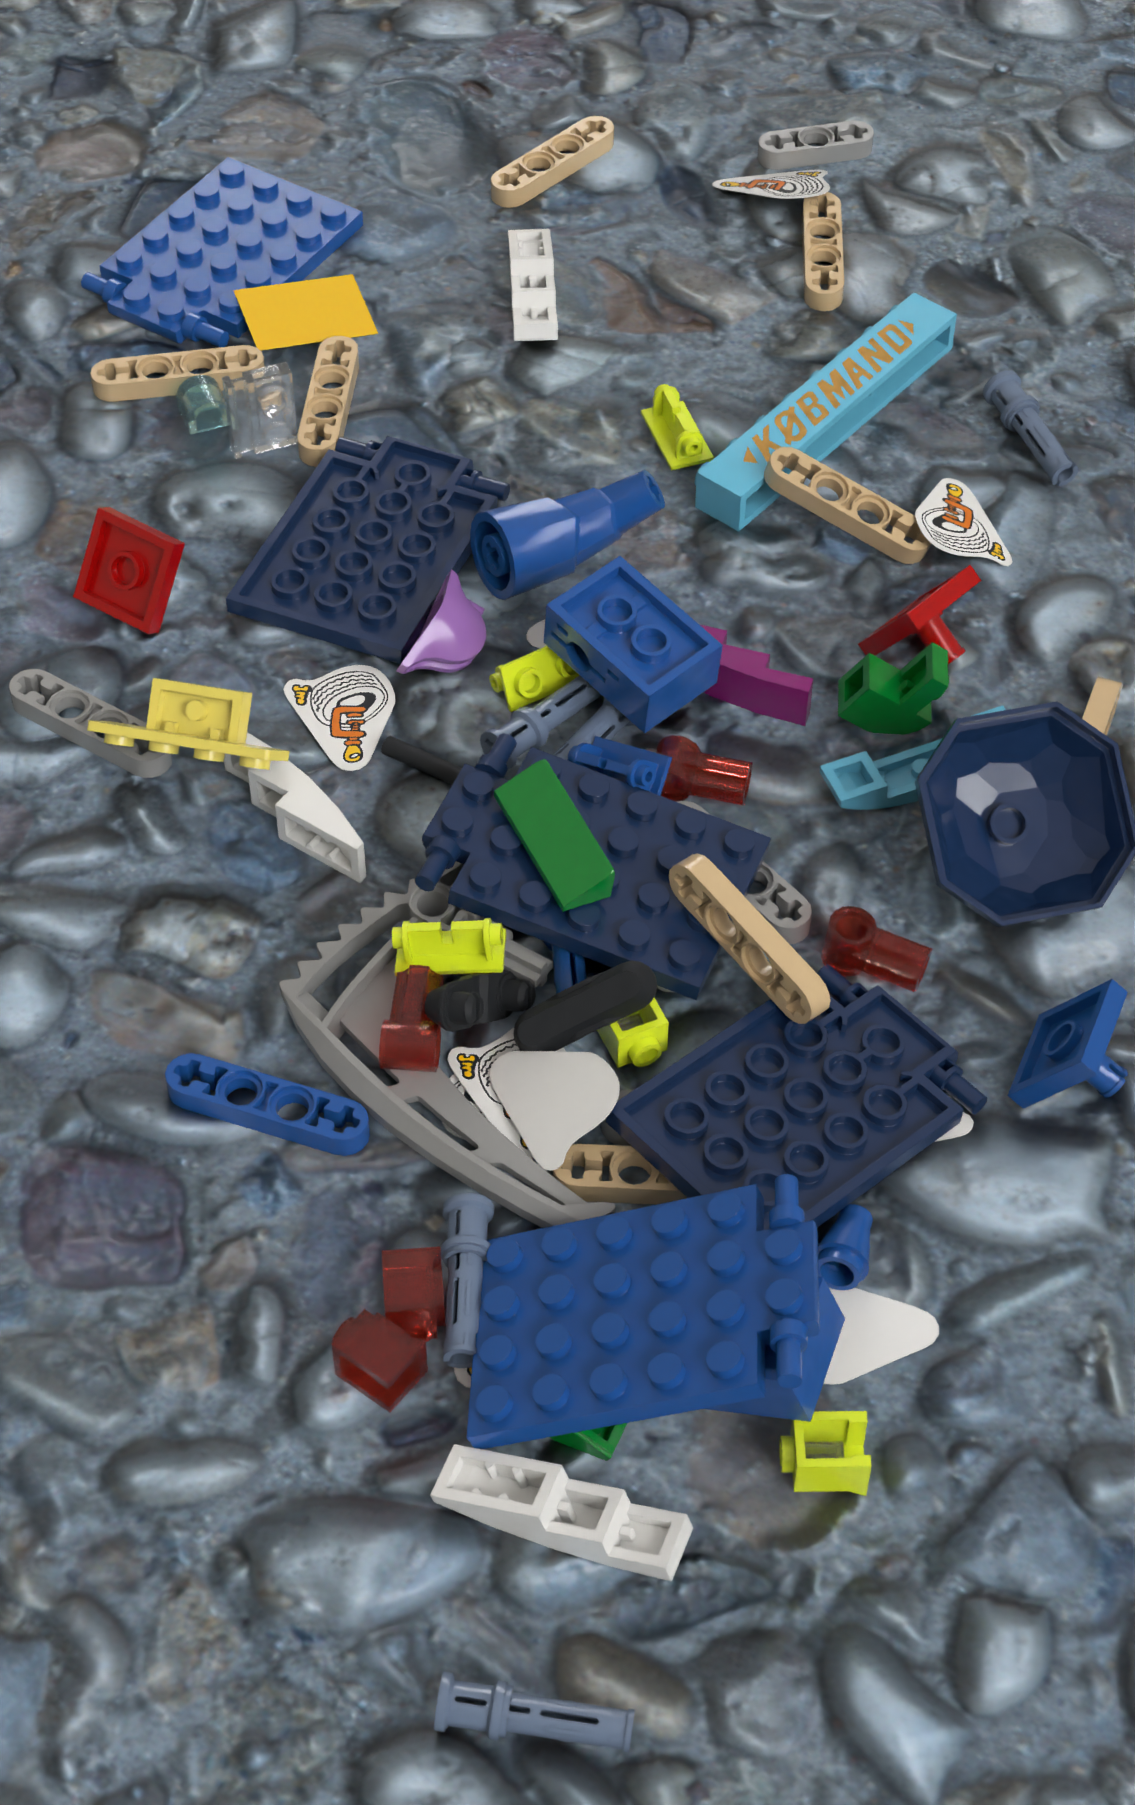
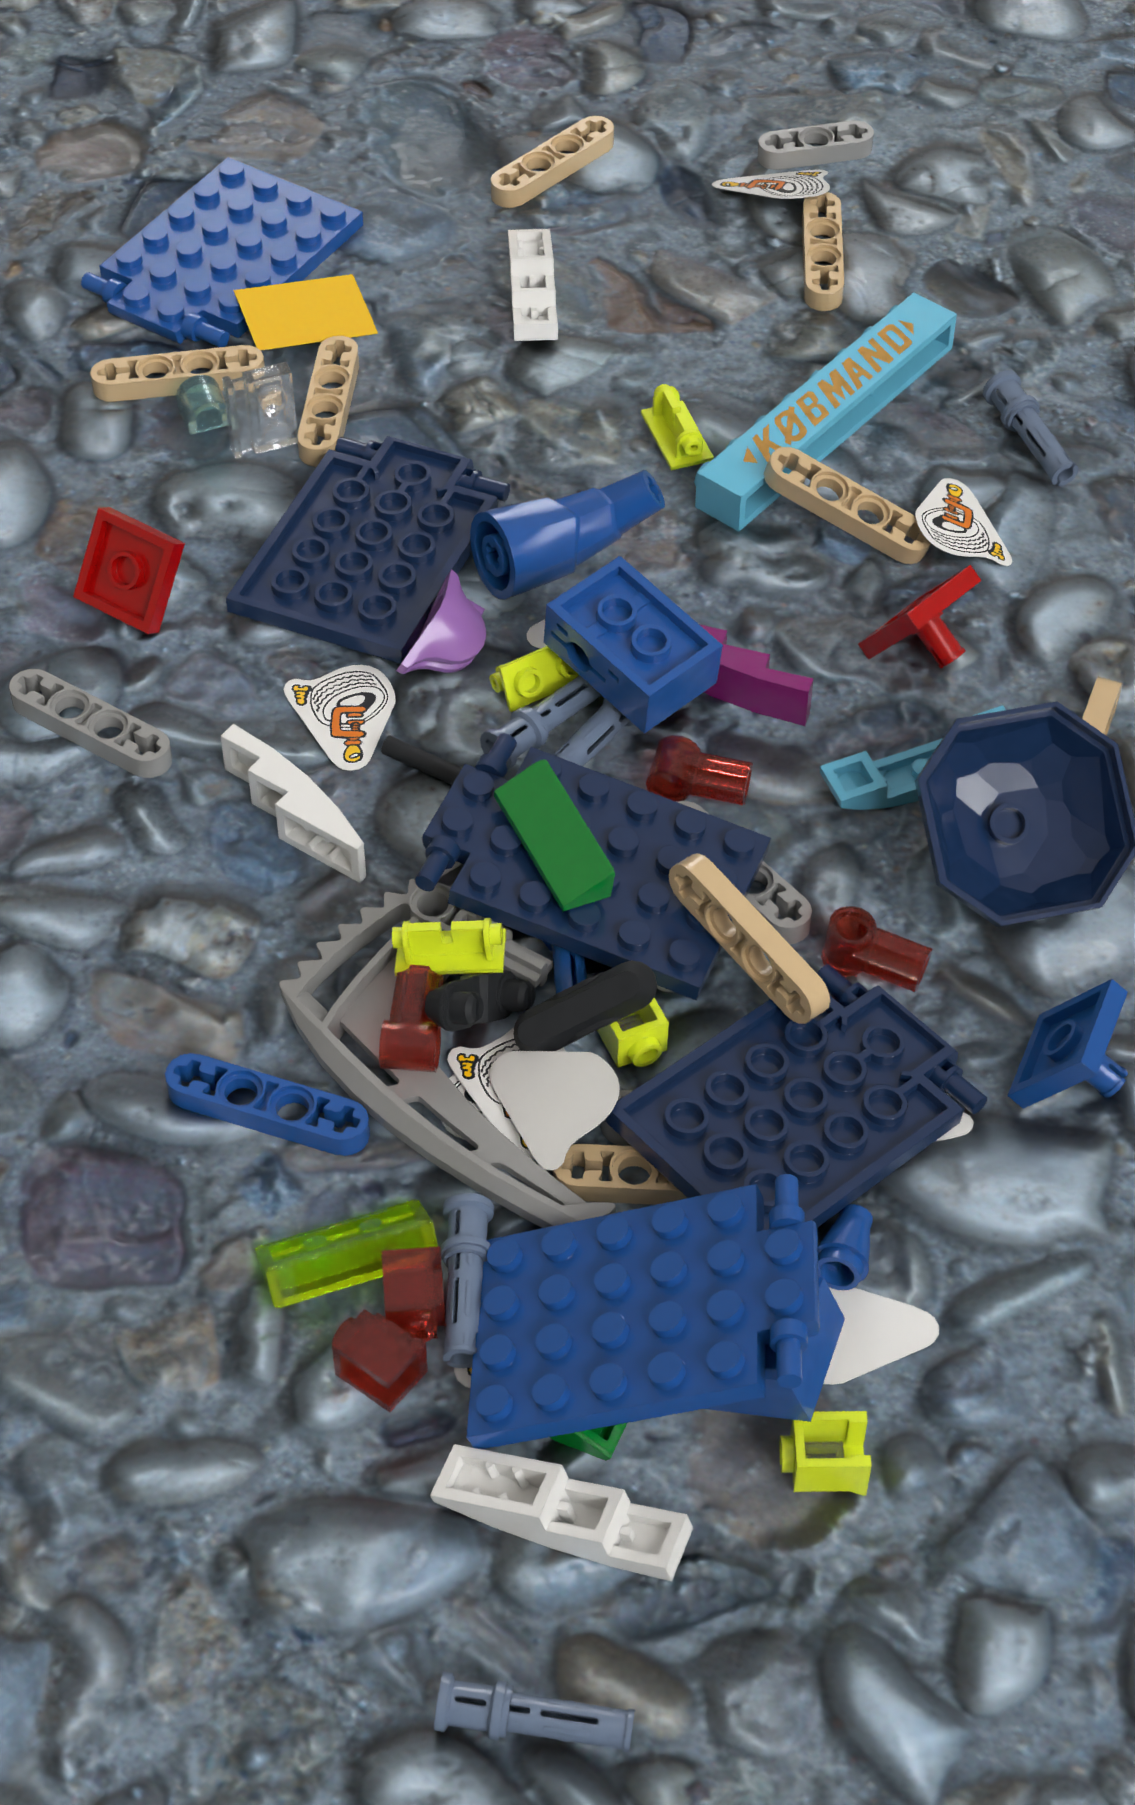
(197, 718): light yellow bracket -> none
(341, 1252): none -> clear neon green slope
(623, 762): blue hinge -> none
(892, 699): green brick -> none

